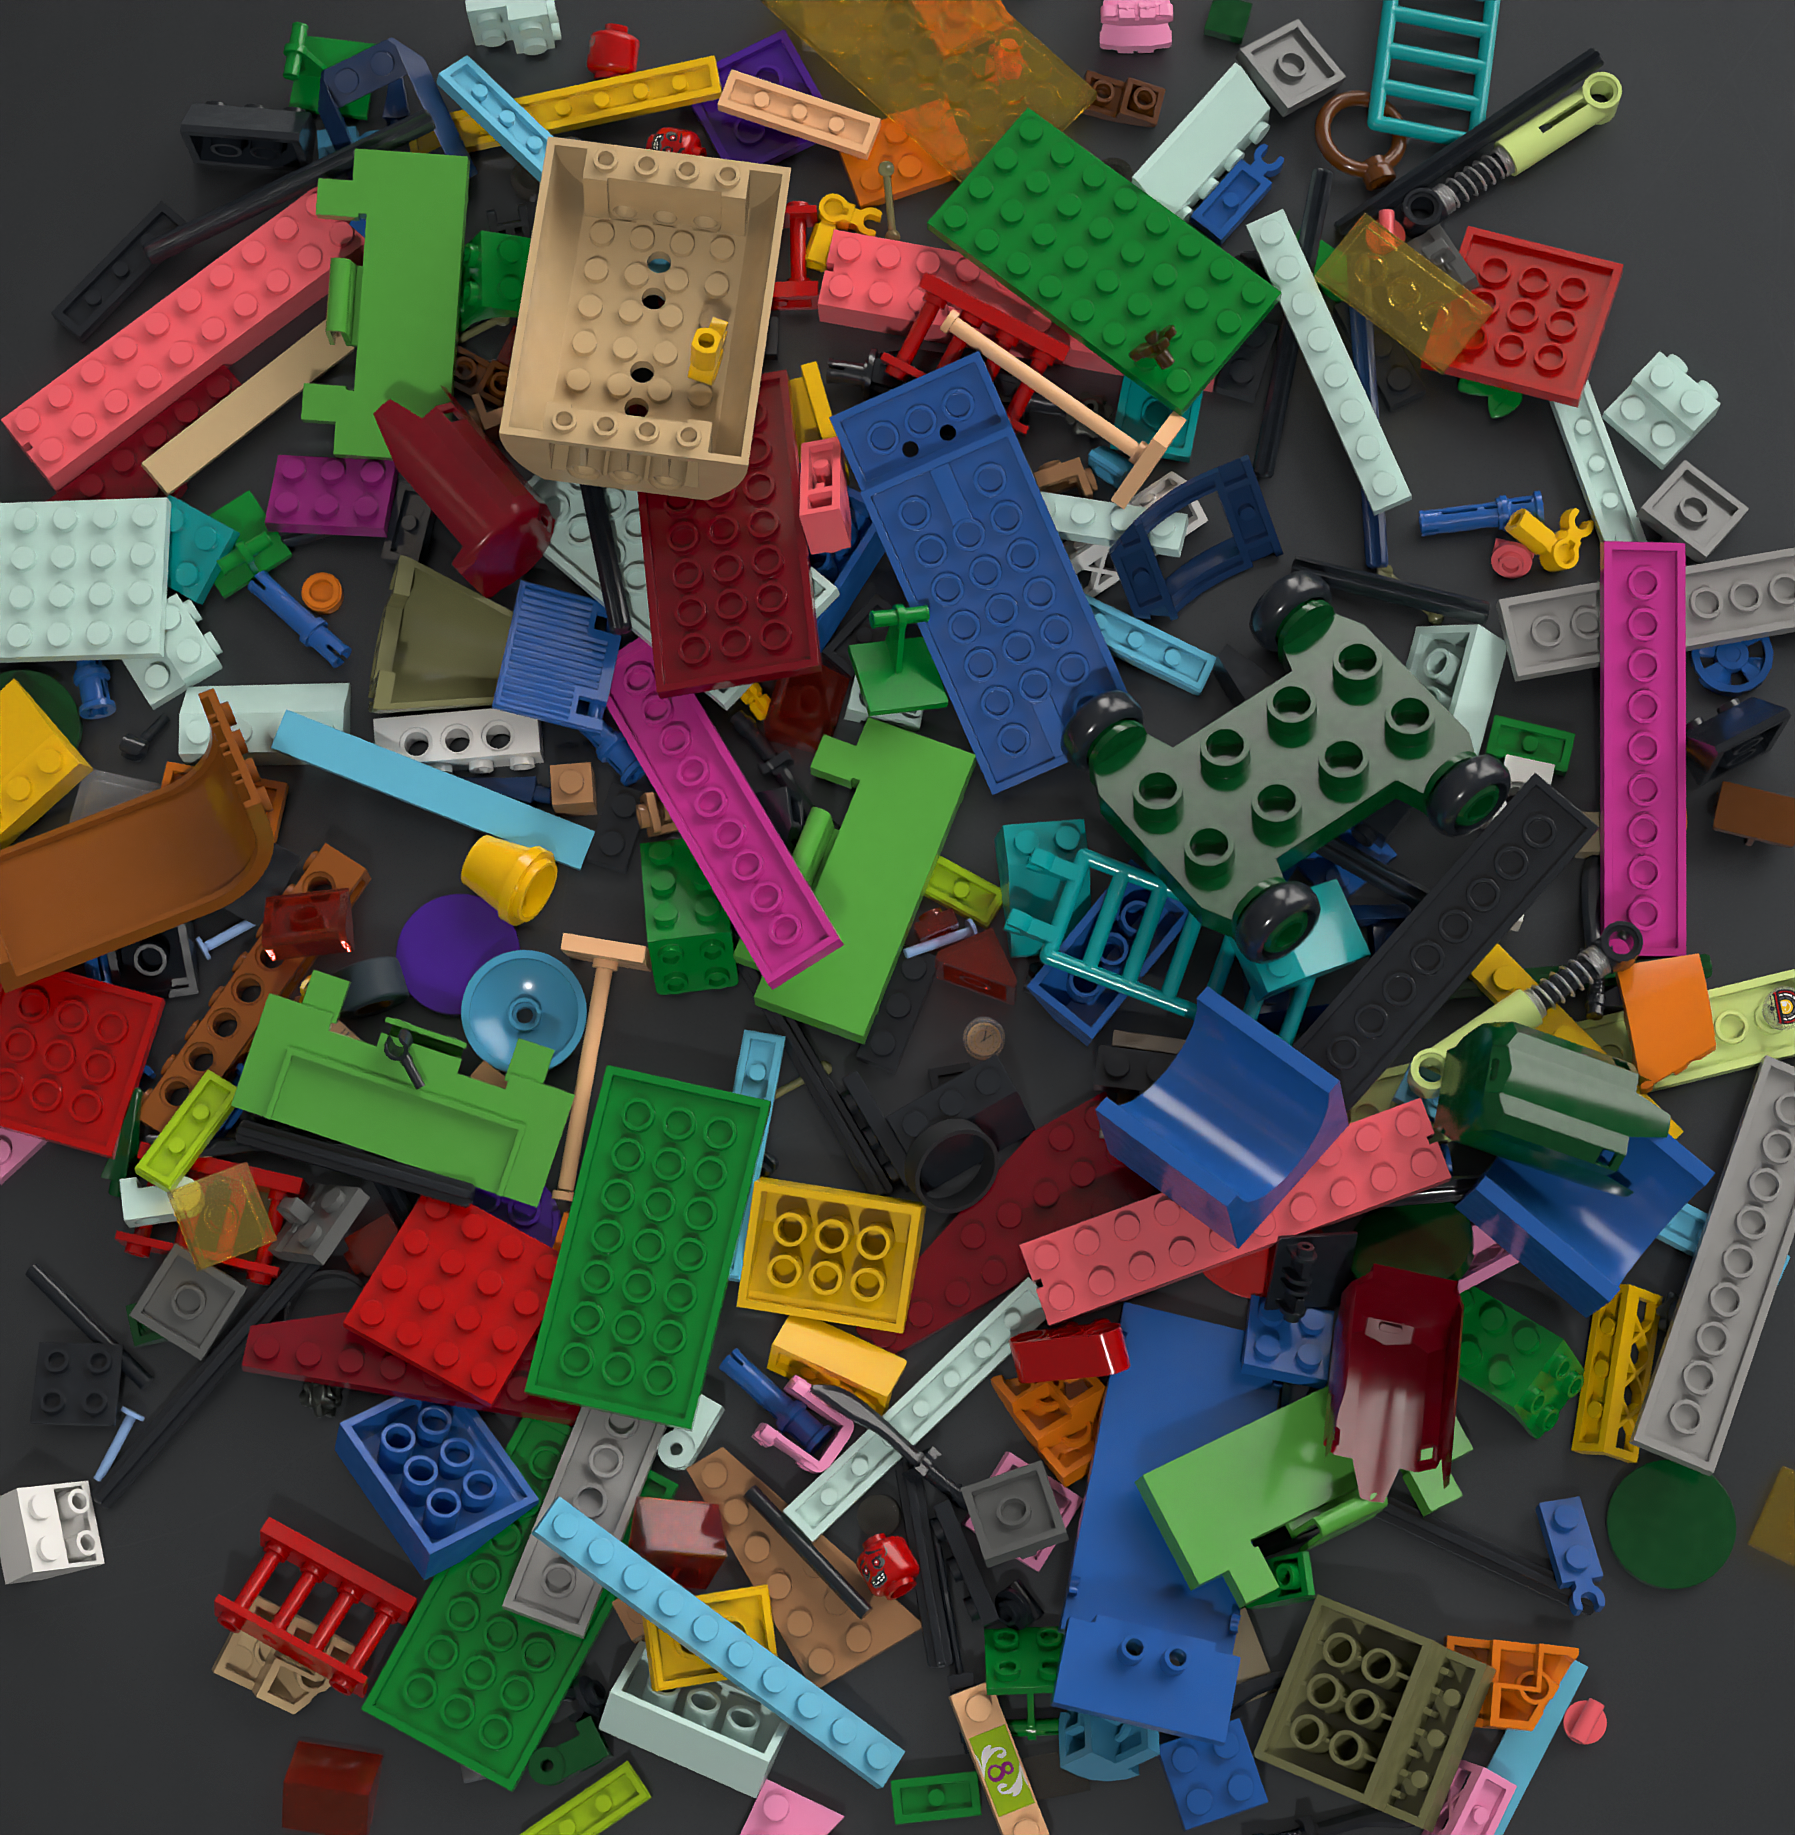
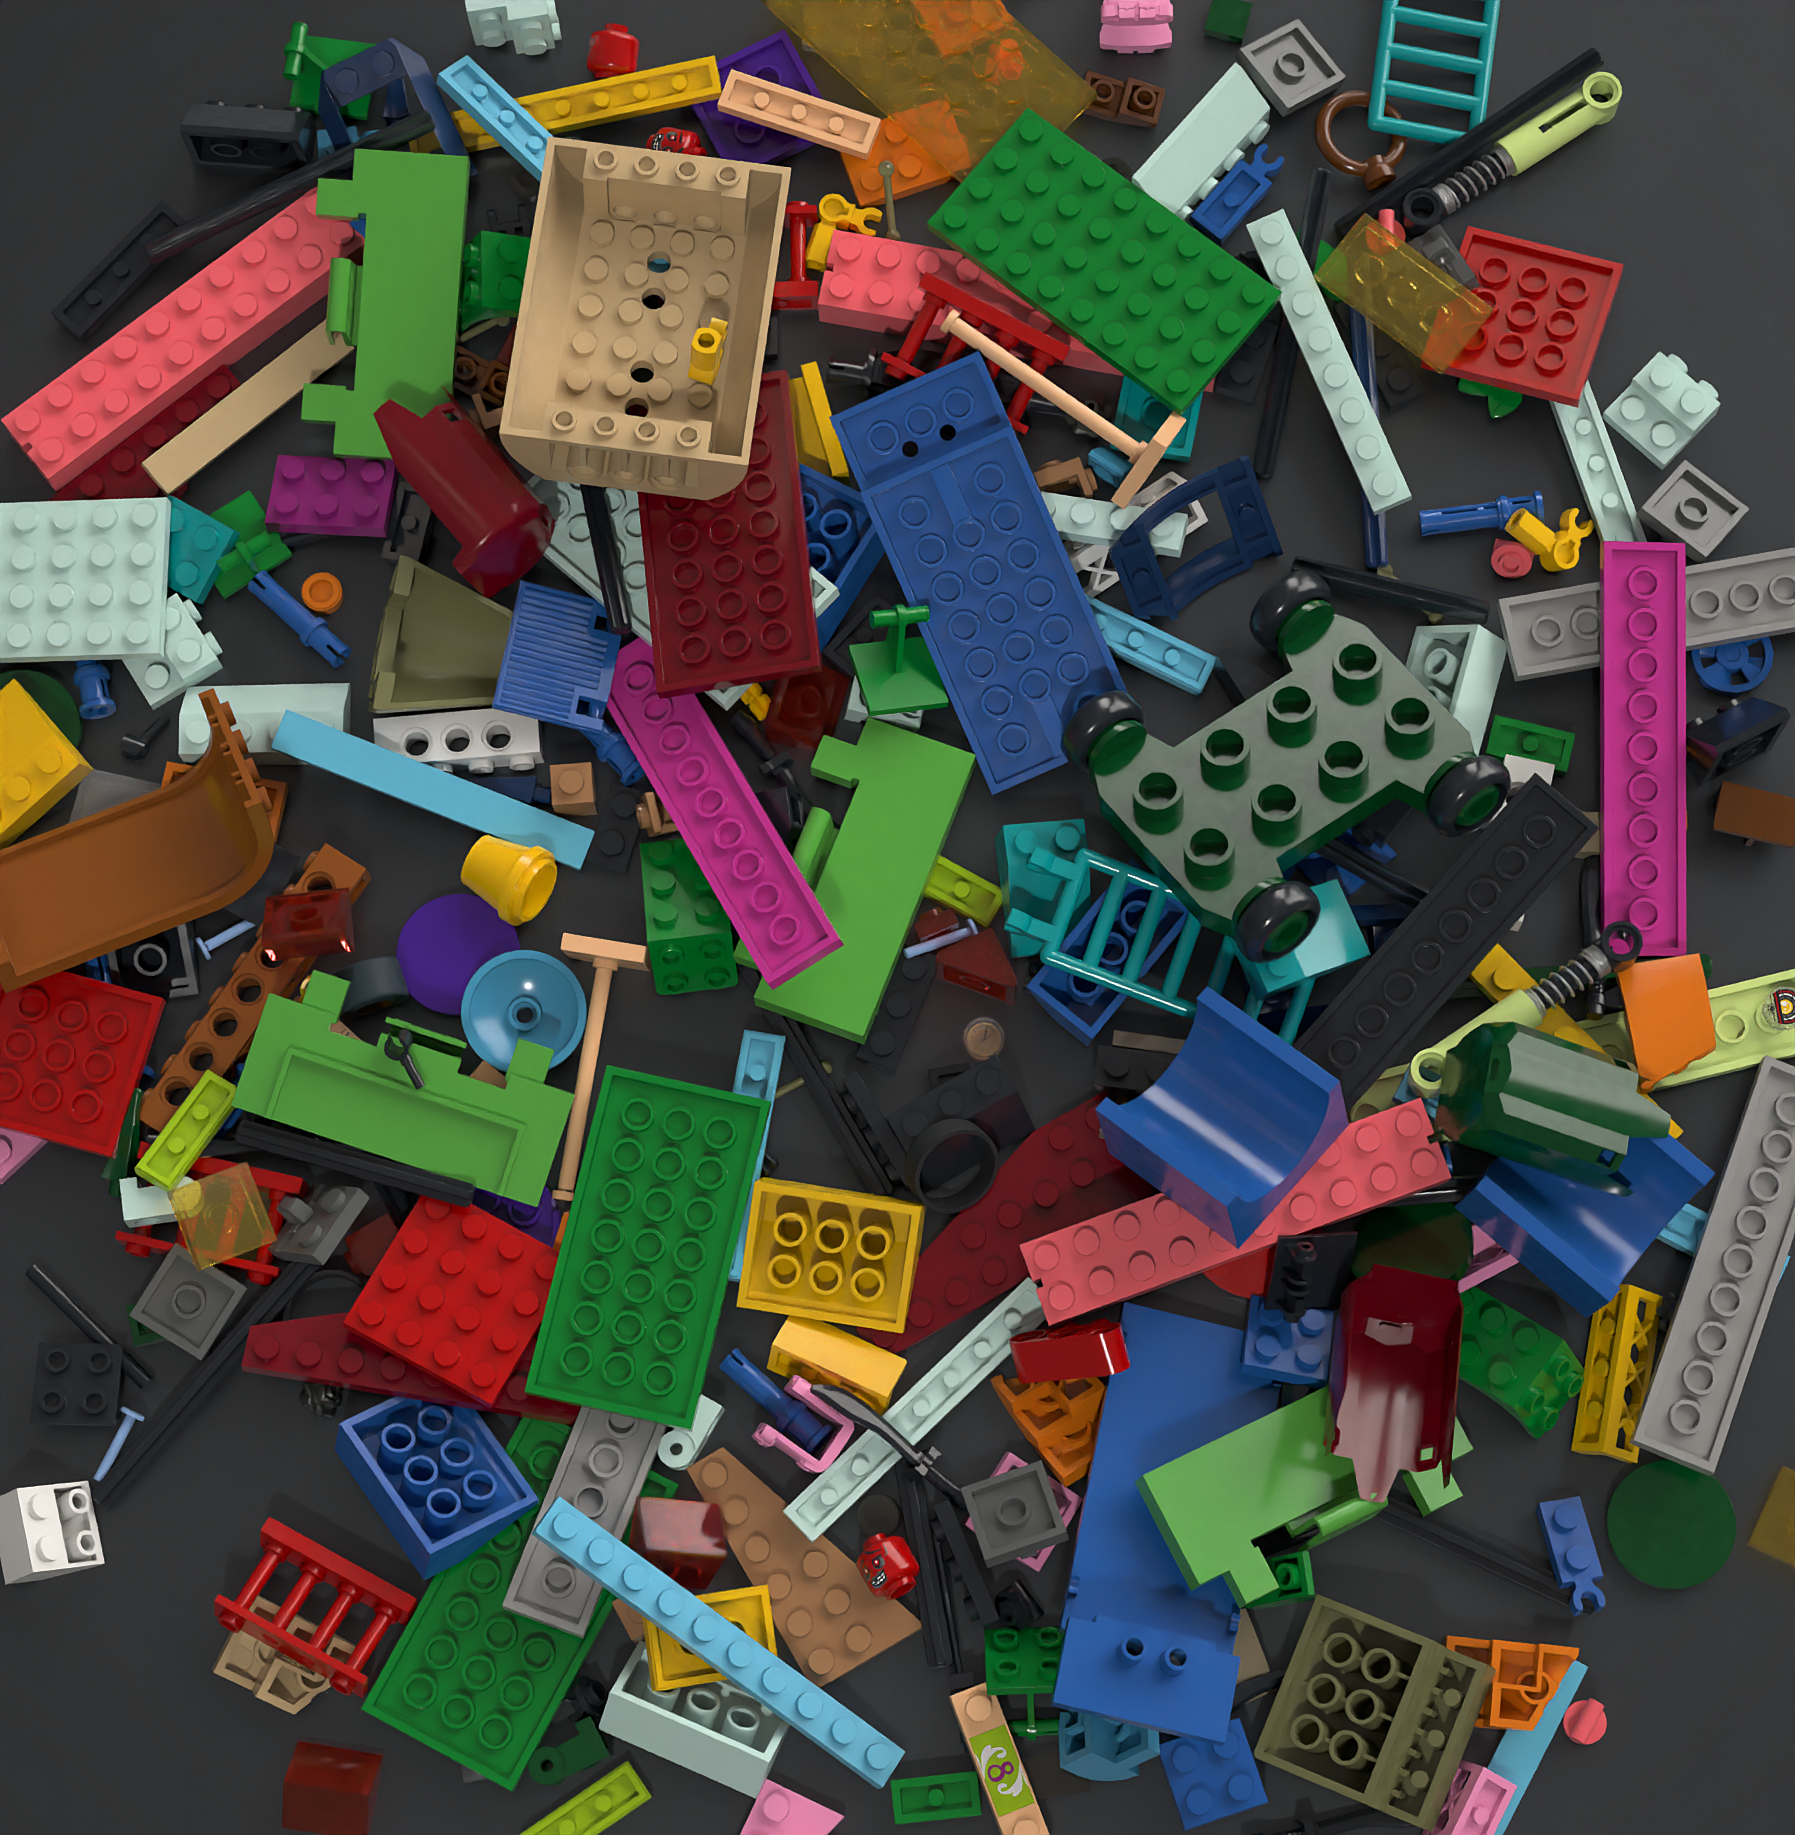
(808, 1552): black bar -> none
(824, 496): coral slope -> none
(1156, 347): dark brown plant -> none

